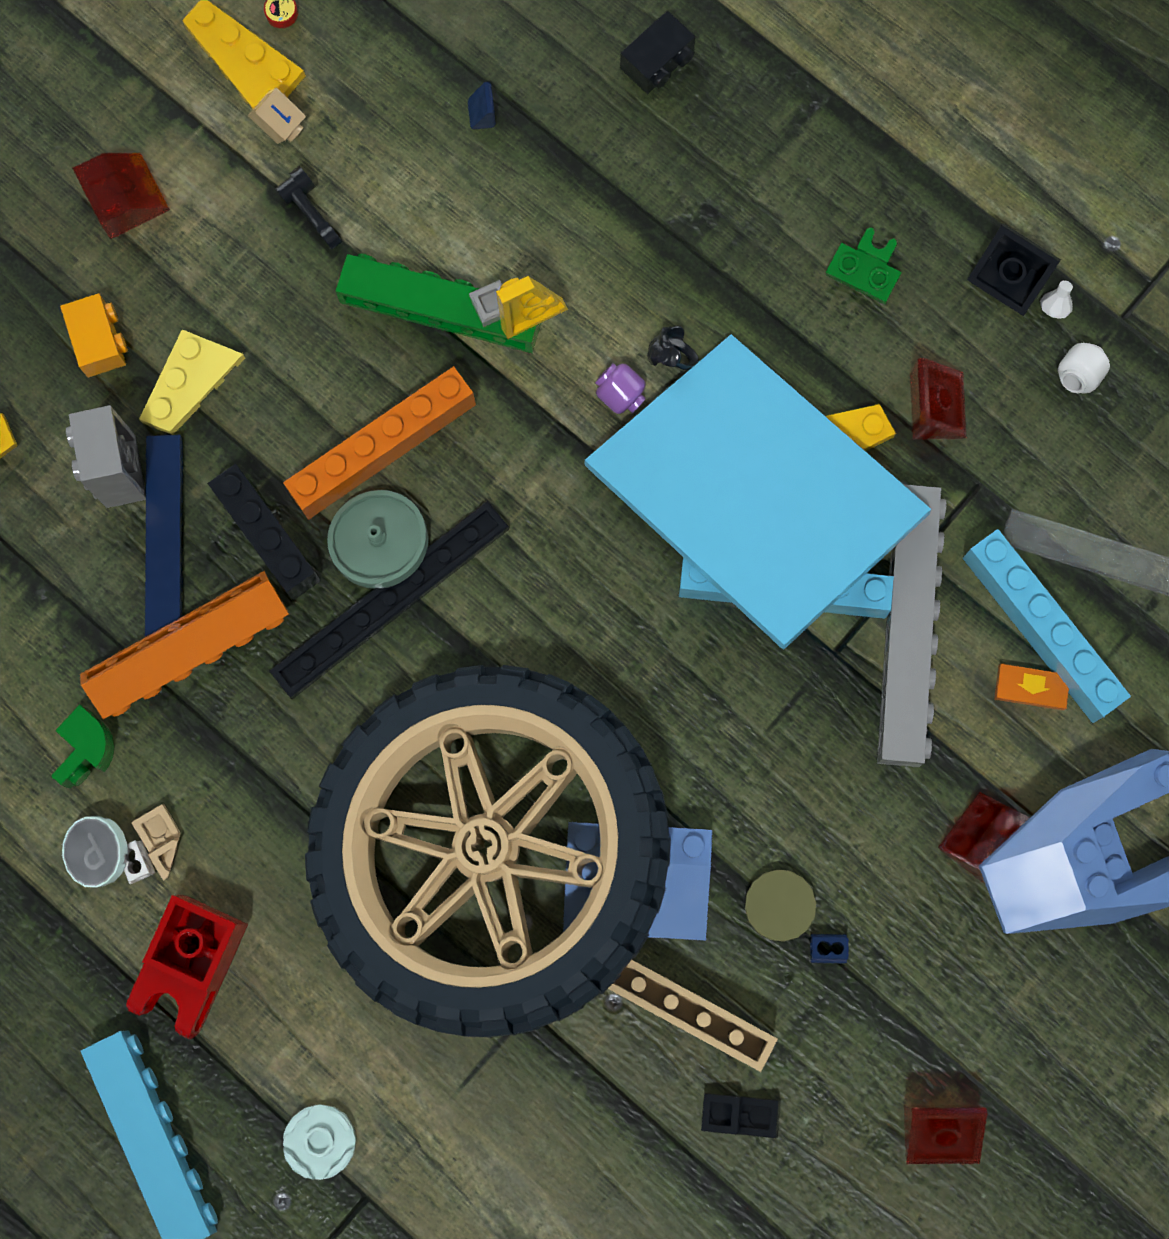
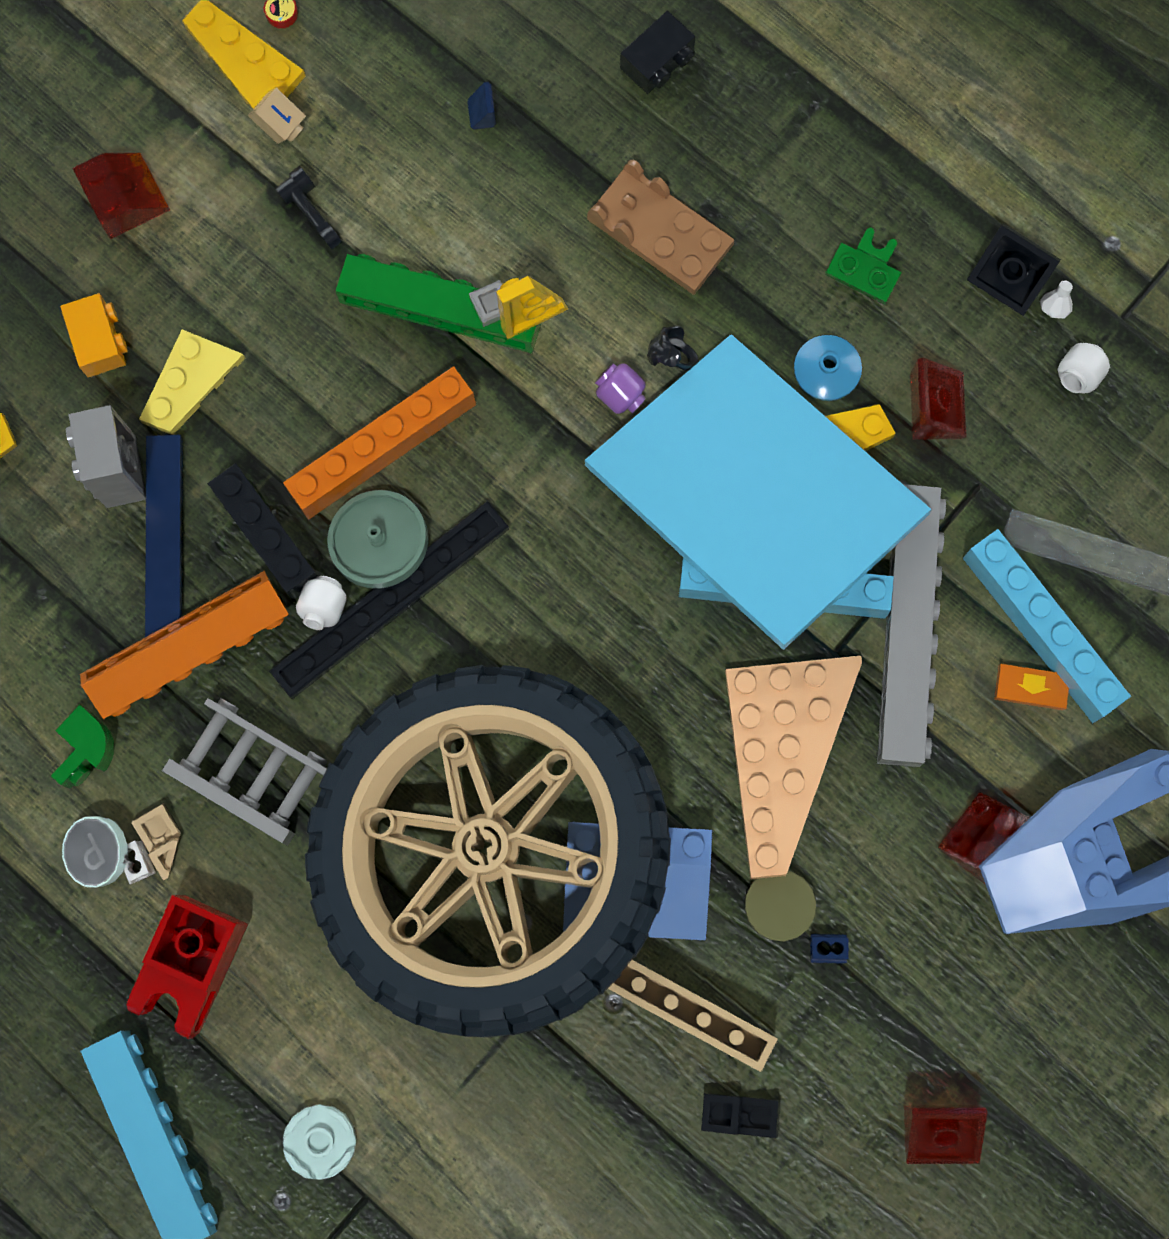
(248, 804): none -> light grey fence
(321, 602): none -> white head
(660, 228): none -> medium nougat hinge
(782, 740): none -> light nougat wing
(824, 382): none -> dark azure dish

